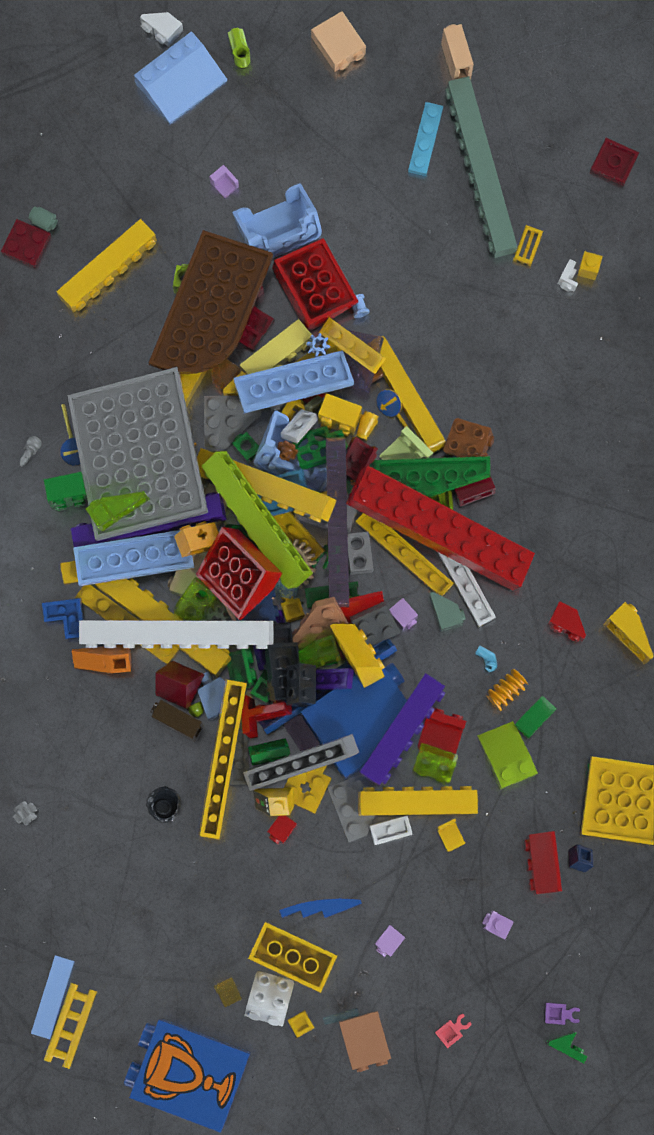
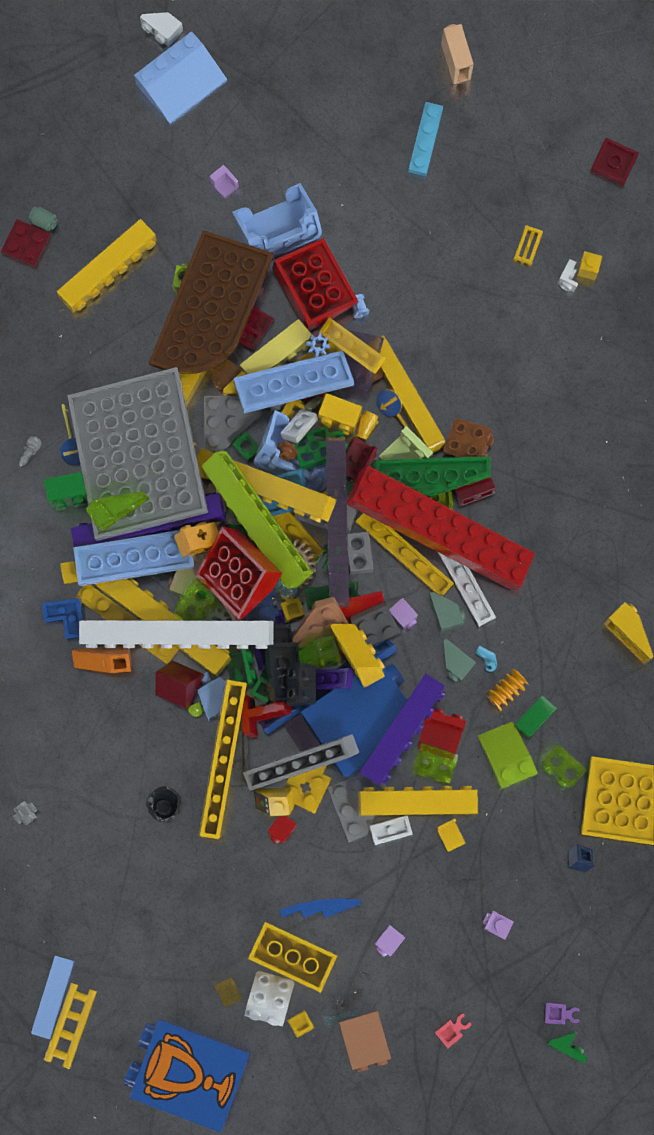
(176, 720): dark brown brick -> none
(239, 47): lime piece -> none
(268, 751): green bracket -> none
(338, 41): light nougat brick -> none
(456, 661): none -> sand green slope
(481, 167): sand green brick -> none
(543, 863): red slope -> none
(566, 762): none -> clear neon green brick
(567, 620): red slope -> none

